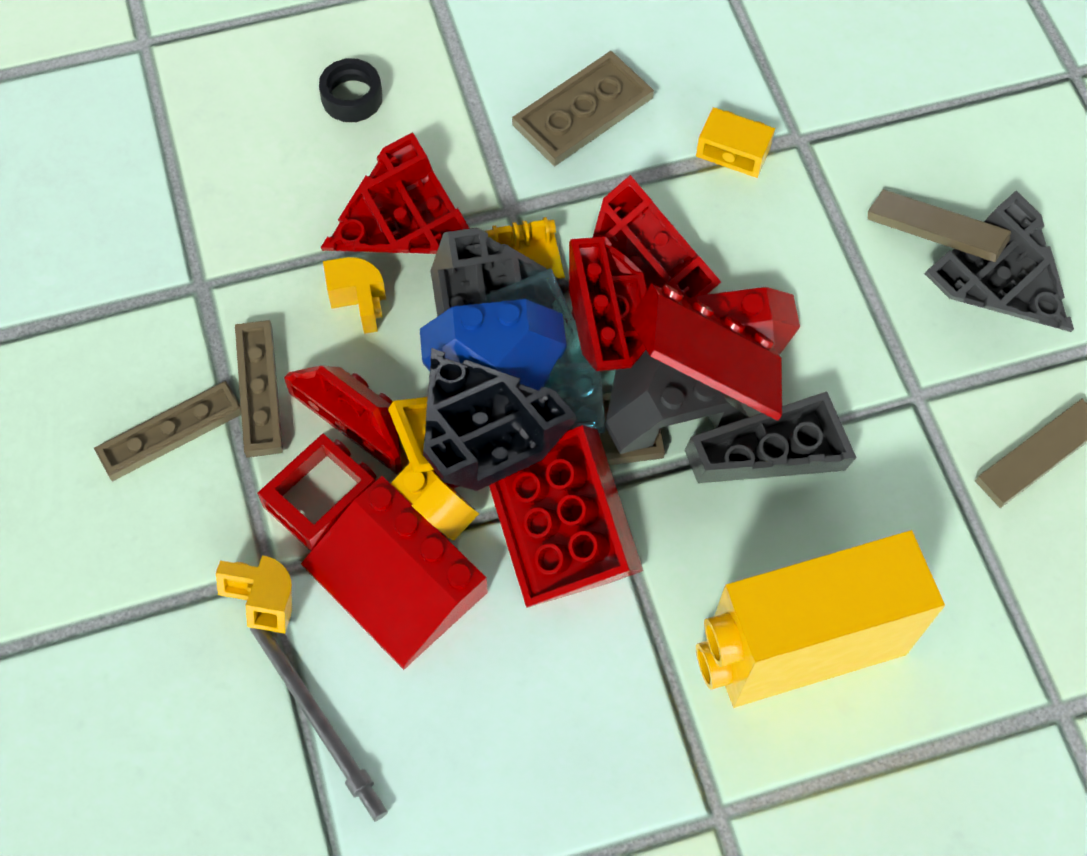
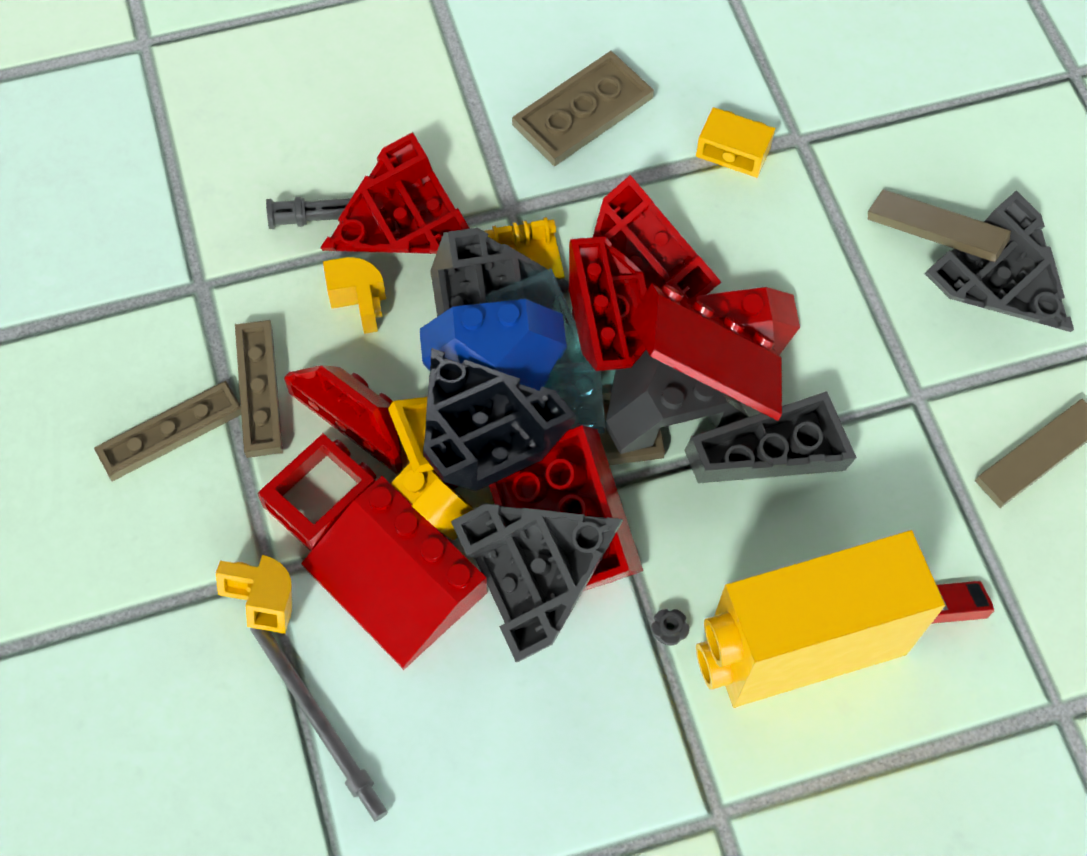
(301, 211): none -> dark grey pin
(350, 70): black tyre -> none
(534, 566): none -> dark grey wedge
(670, 636): none -> dark grey plate
(964, 602): none -> slope

